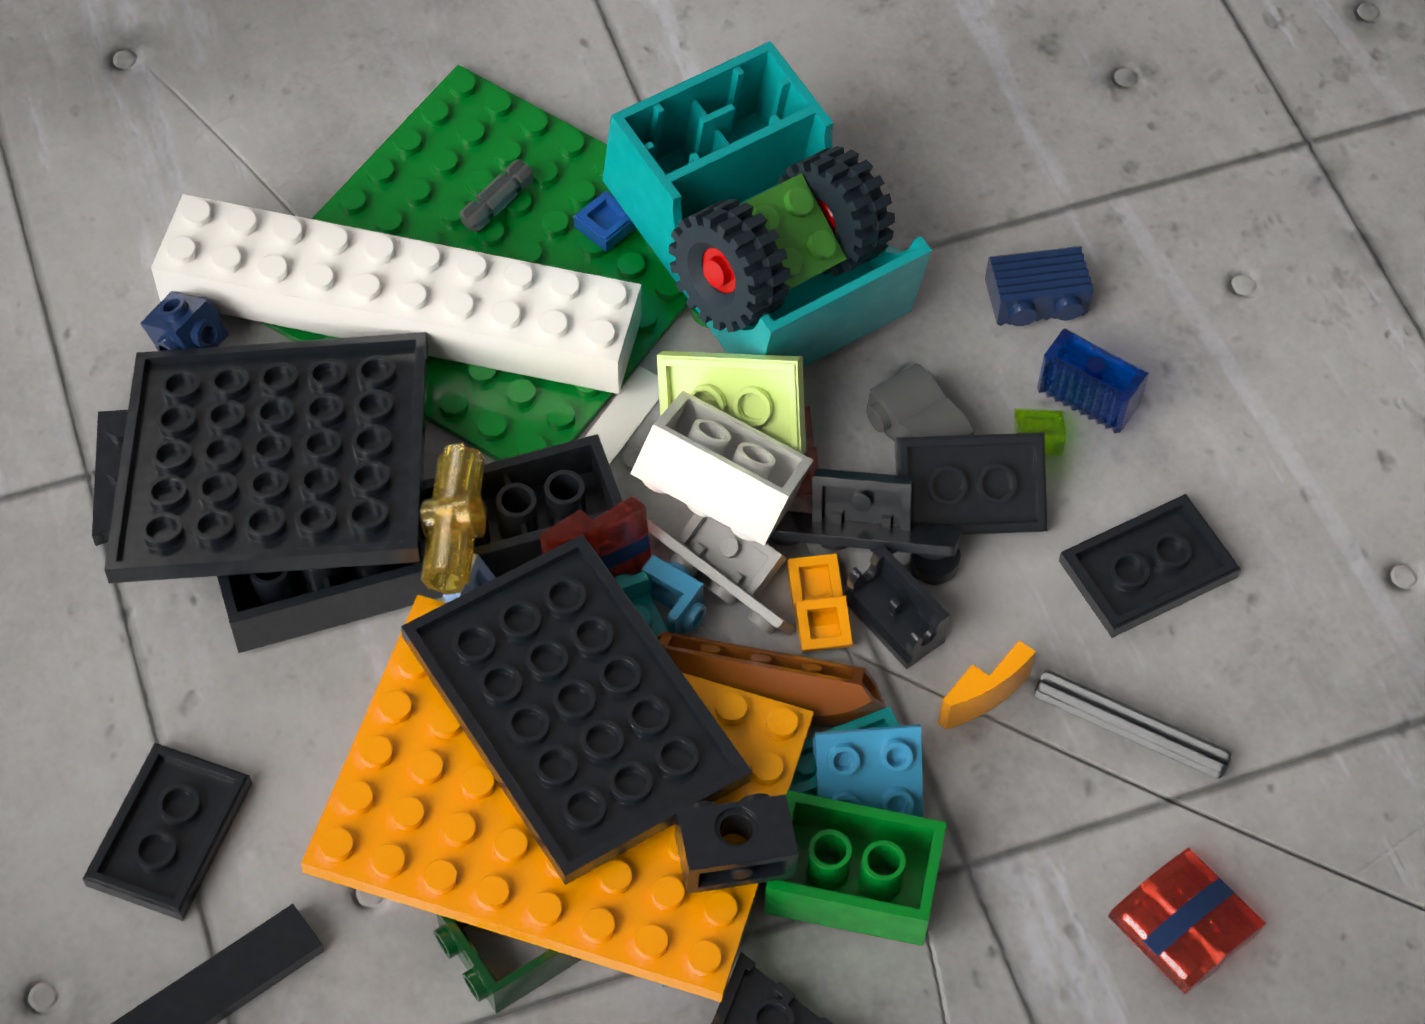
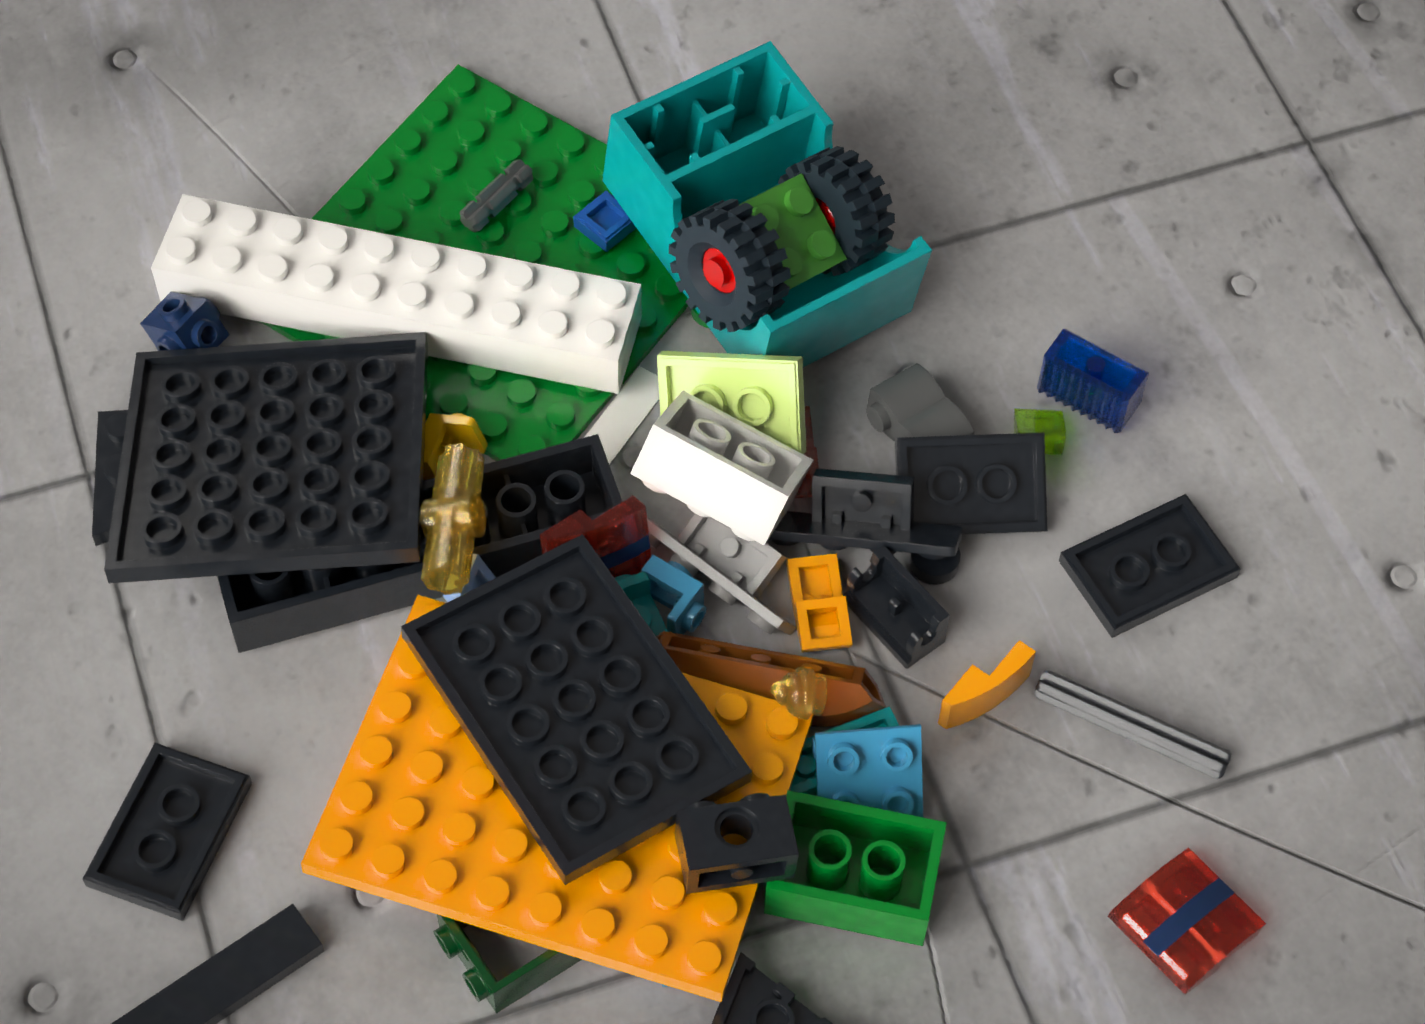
(448, 430): none -> yellow bracket
(802, 692): none -> clear yellow plate
(1039, 285): dark blue brick -> none

